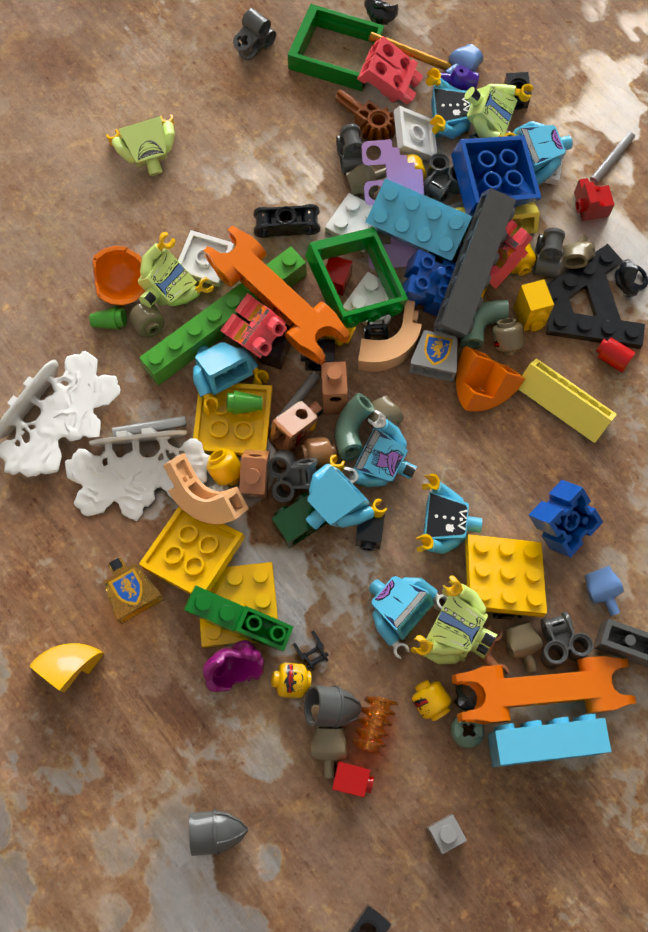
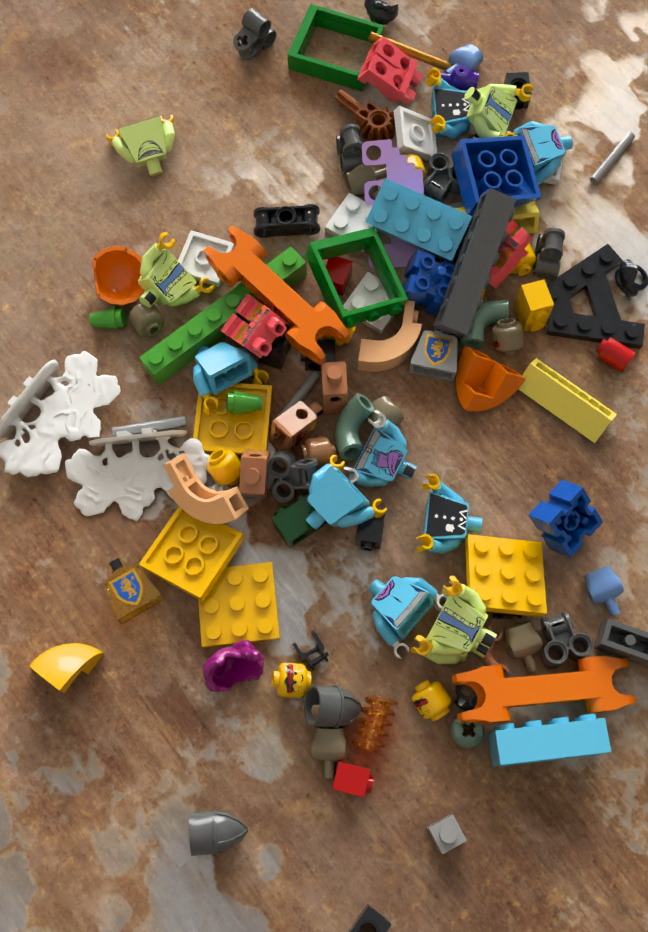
(238, 618): green slope -> none
(367, 330): black piece -> none
(578, 253): dark tan piece -> none
(593, 200): red brick -> none

